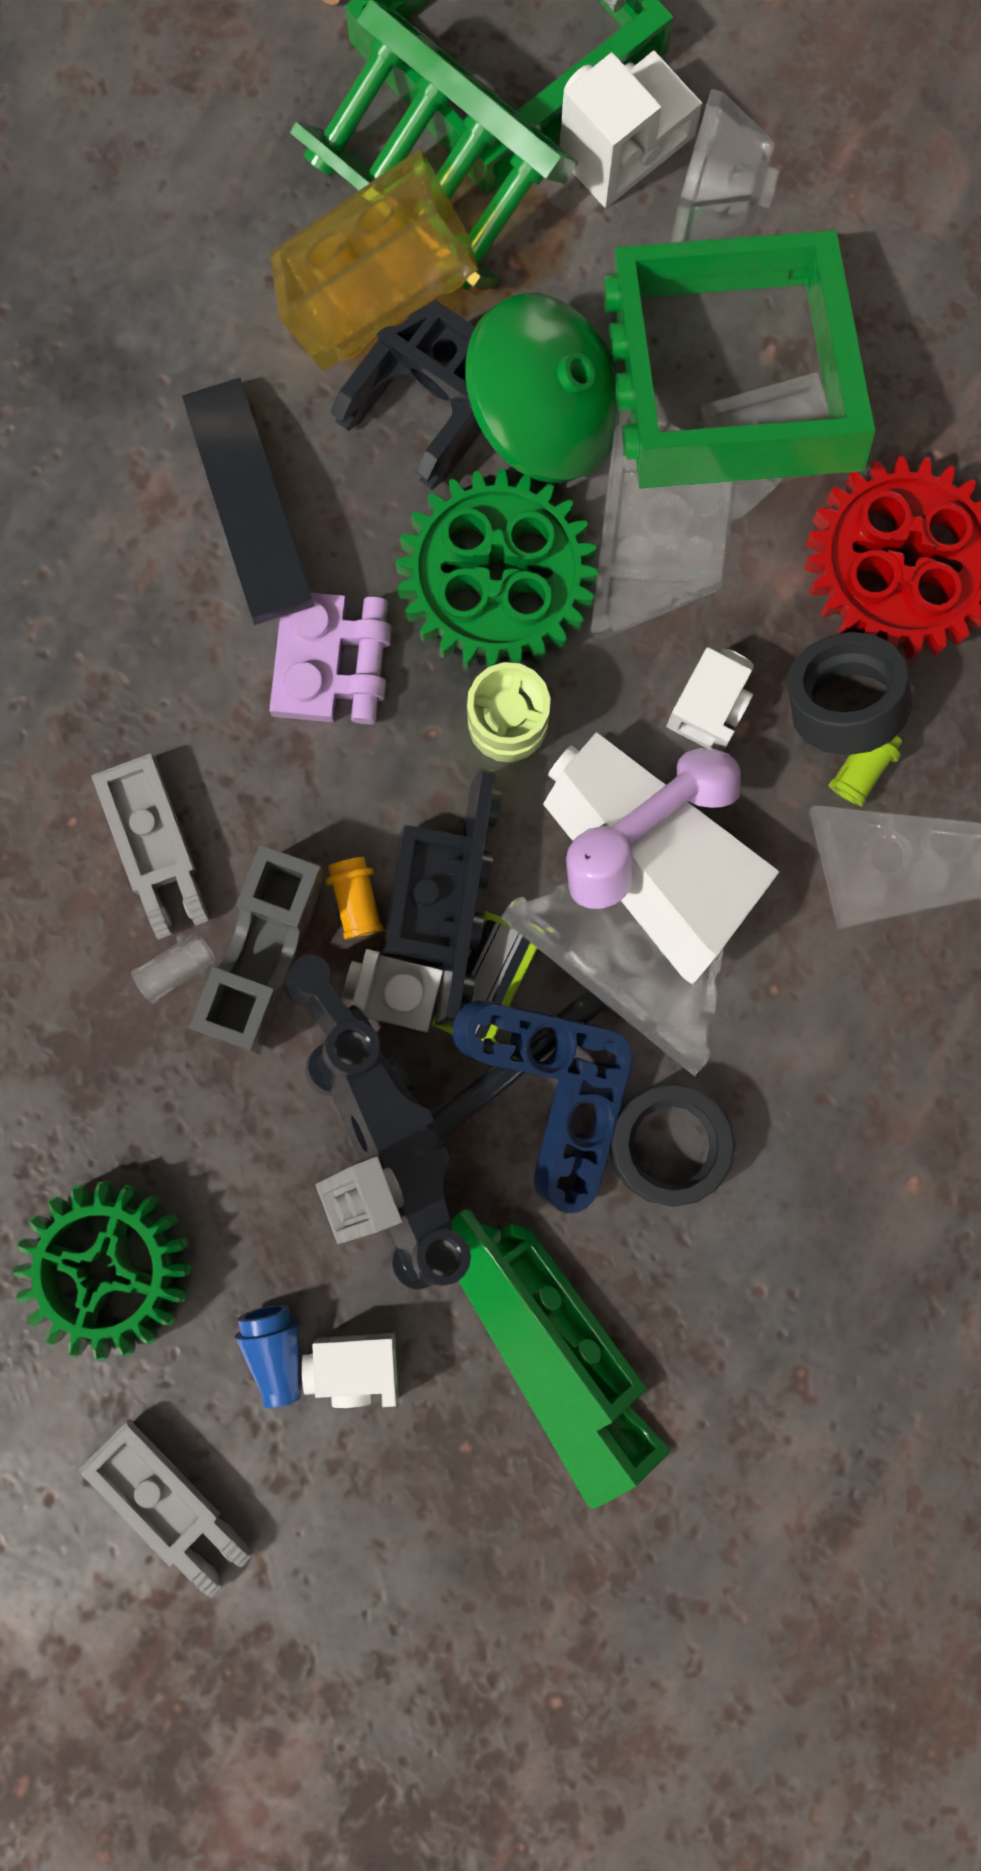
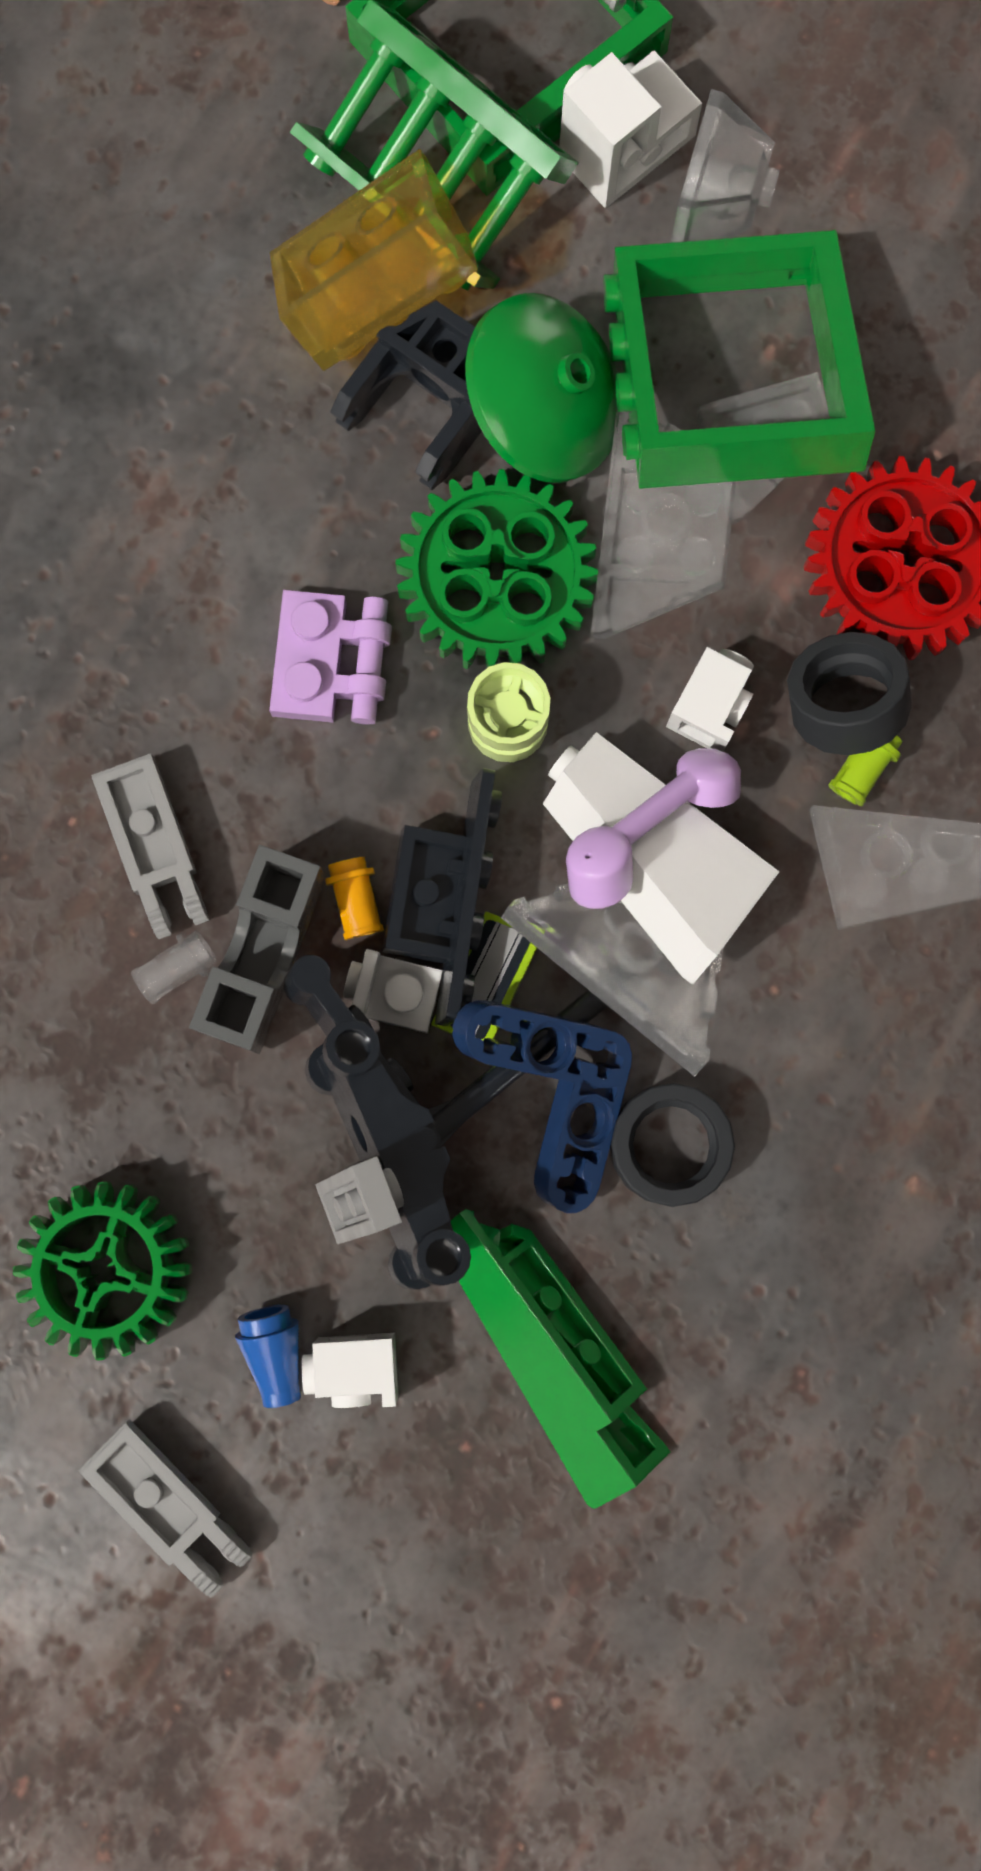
(247, 501): black slope -> none

